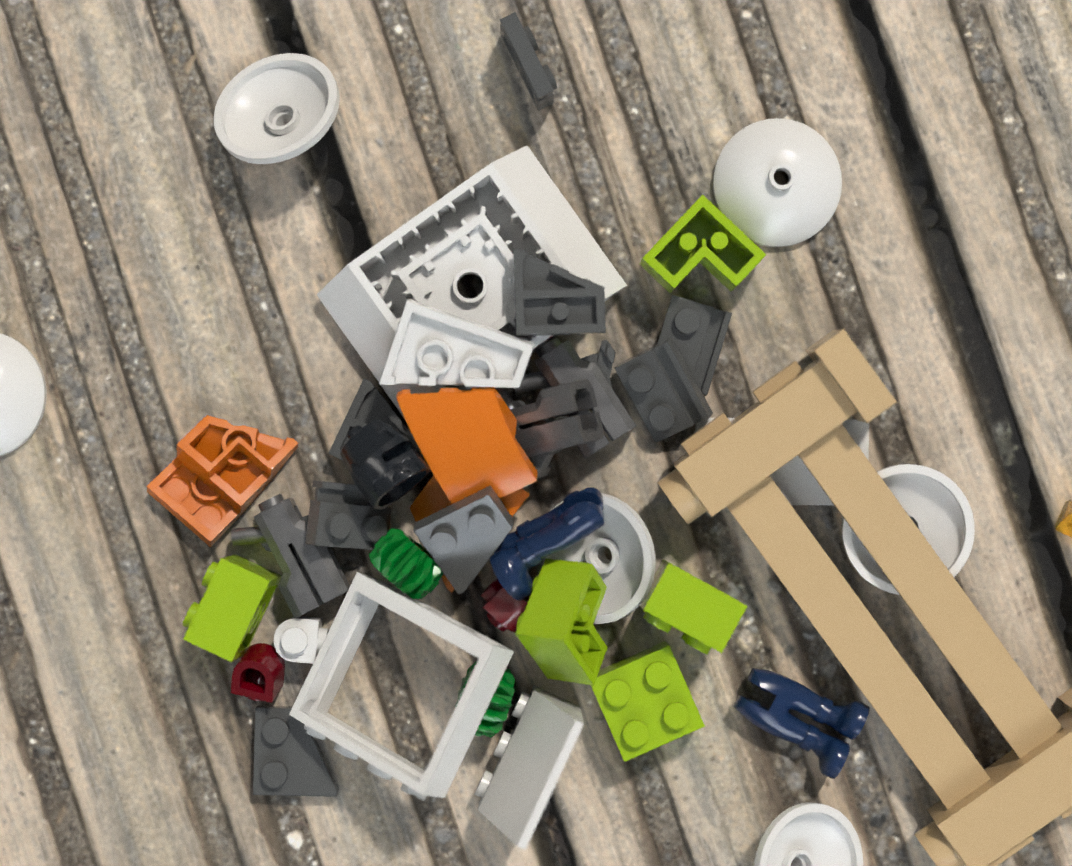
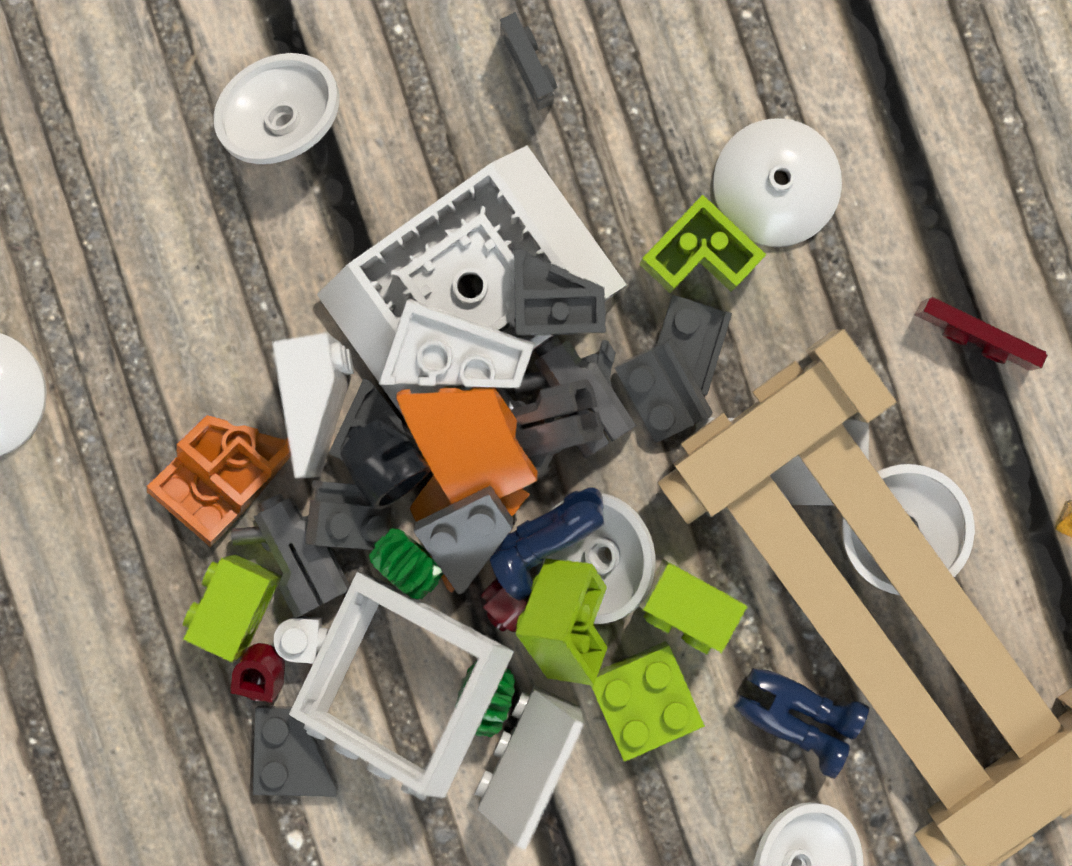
(312, 391): none -> white slope
(995, 343): none -> dark red plate

